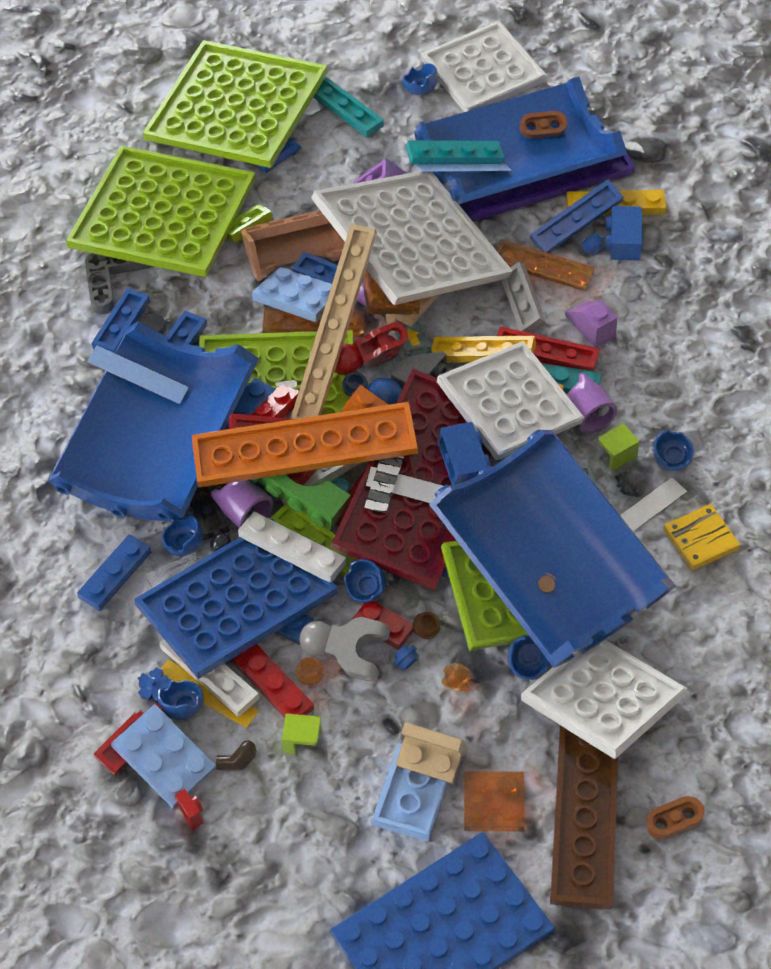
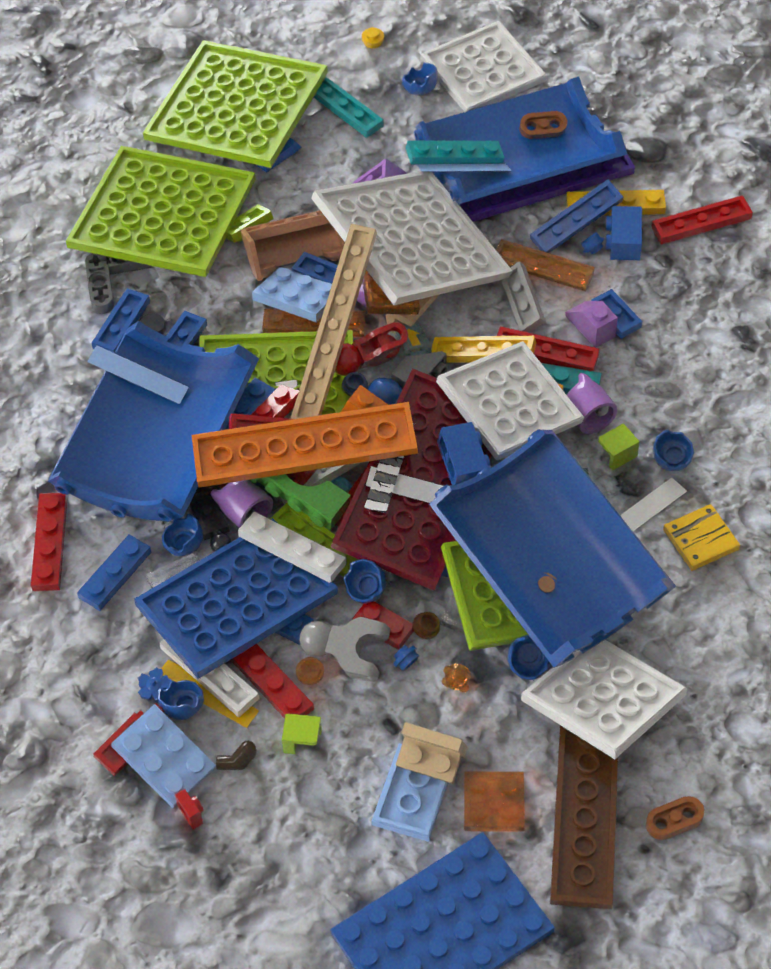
(49, 542): none -> red plate
(372, 37): none -> yellow plate
(627, 320): none -> blue plate
(701, 219): none -> red plate

